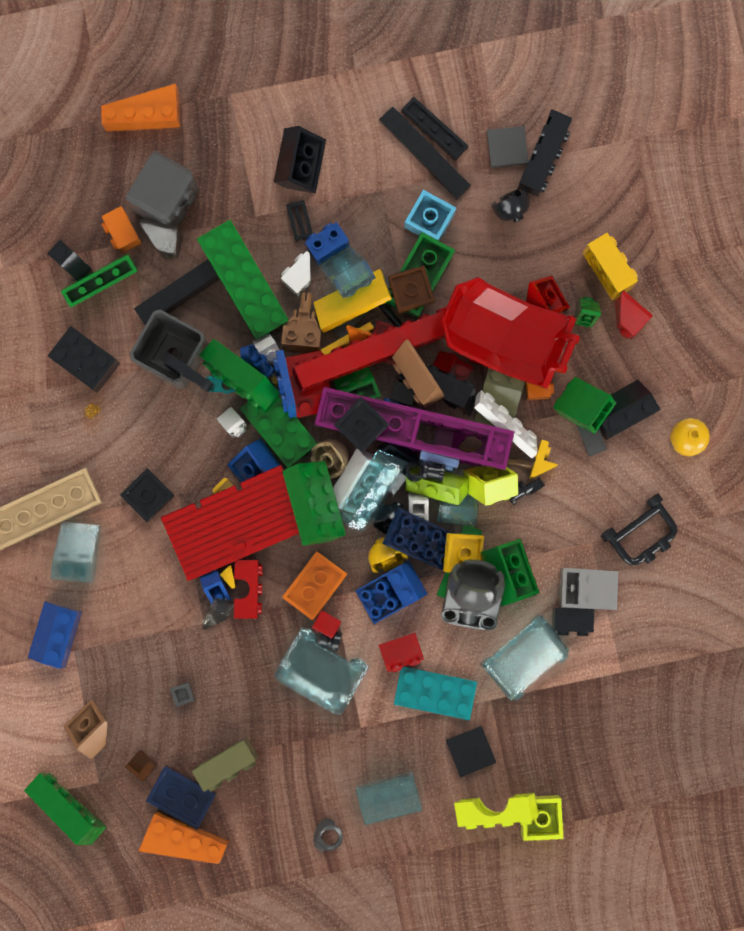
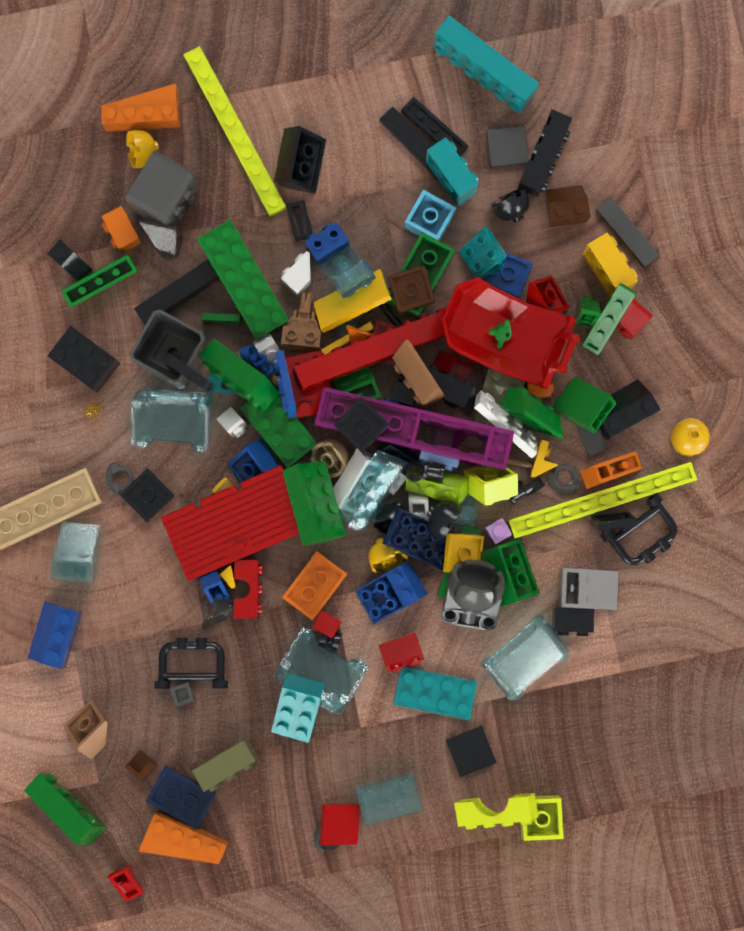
(113, 487): none -> dark grey piece
(126, 883): none -> red slope
(141, 147): none -> yellow cylinder
(171, 418): none -> clear light blue windscreen
(182, 643): none -> black bar
(220, 318): none -> green tile
(234, 131): none -> neon yellow plate
(297, 707): none -> brick
(339, 824): none -> red tile
(442, 518): none -> black cylinder
(452, 171): none -> teal brick
(483, 254): none -> teal plate
(485, 65): none -> teal brick
(498, 531): none -> lavender brick
(501, 332): none -> green piece
(511, 276): none -> blue tile
(532, 412): none -> green slope
(553, 480): none -> dark grey piece
(567, 206): none -> reddish brown slope
(602, 500): none -> neon yellow plate
(609, 318): none -> plate
(611, 469): none -> orange slope
(620, 520): none -> black plate
(627, 232): none -> dark grey tile

